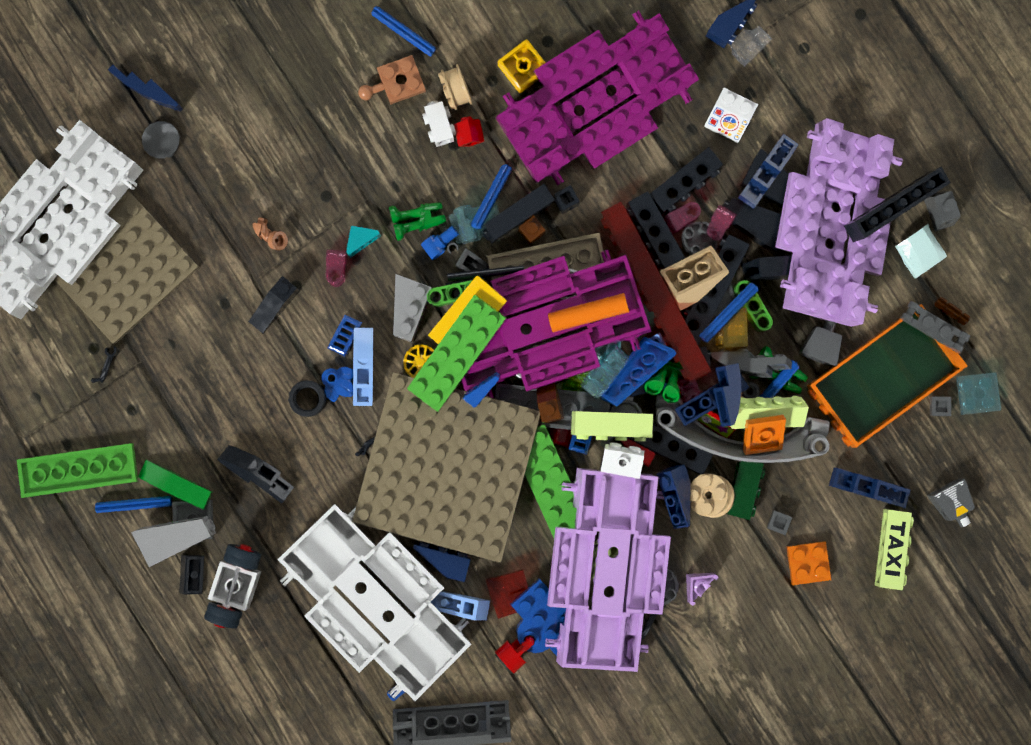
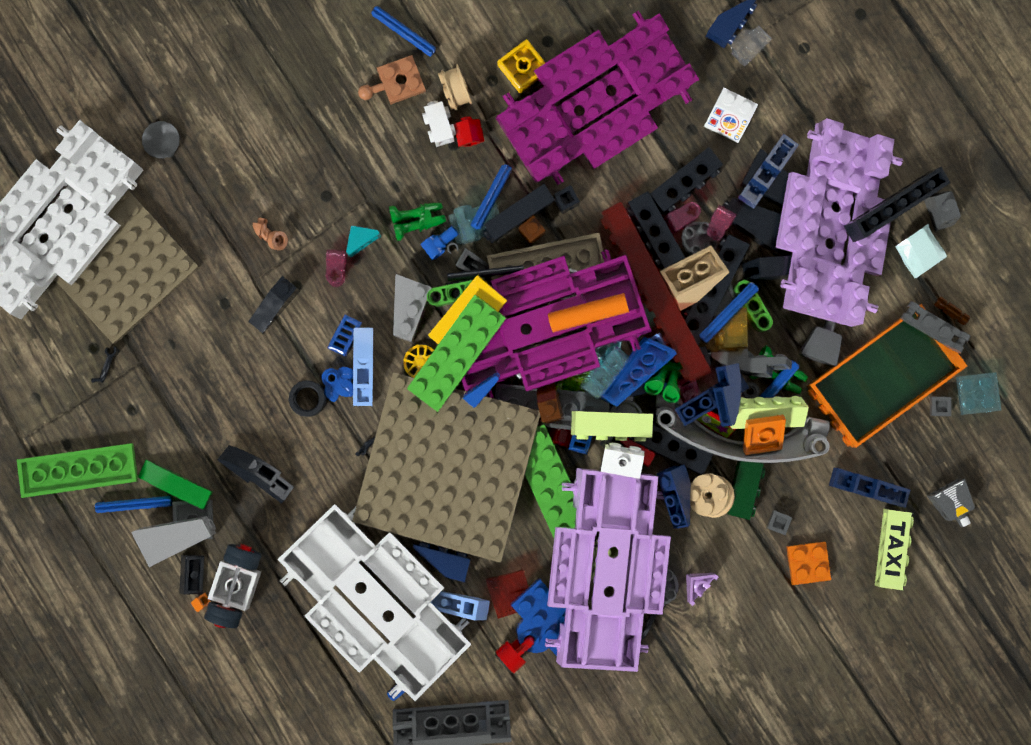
(150, 90): dark blue slope -> none
(197, 603): none -> orange piece

